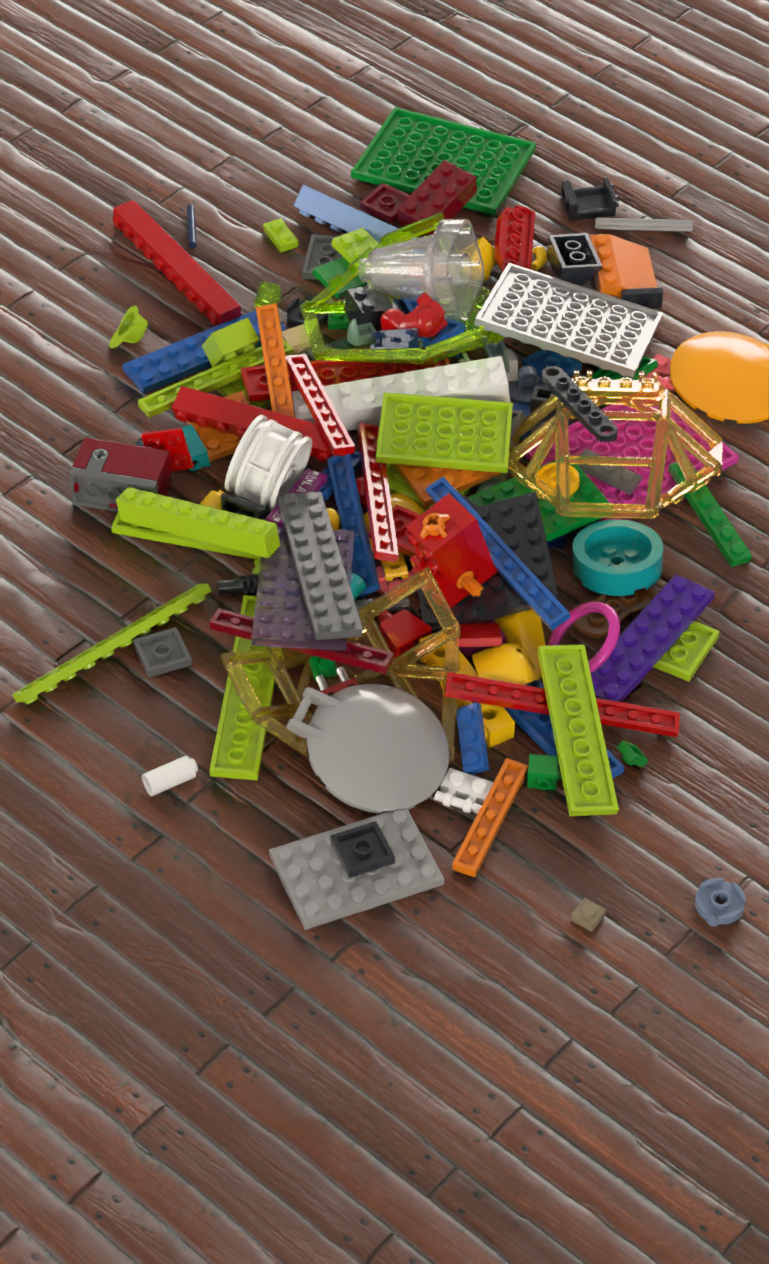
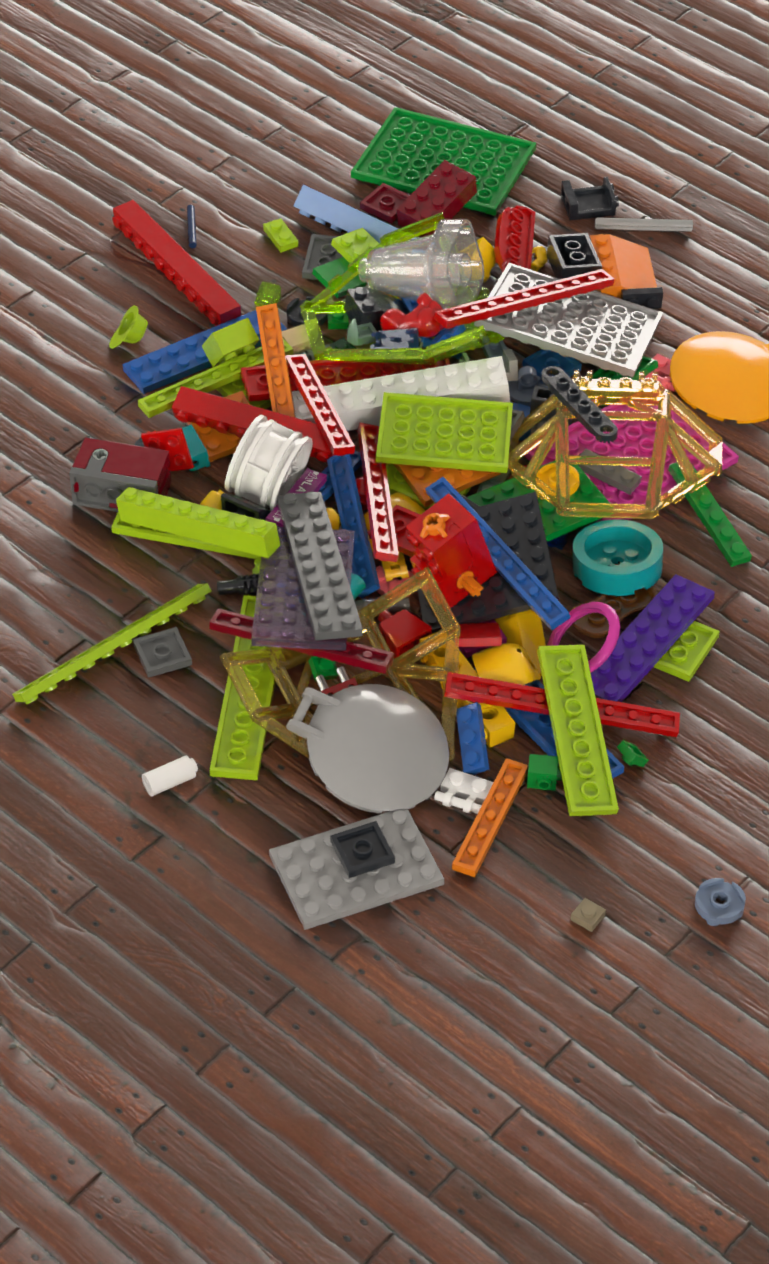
(523, 298): none -> red plate

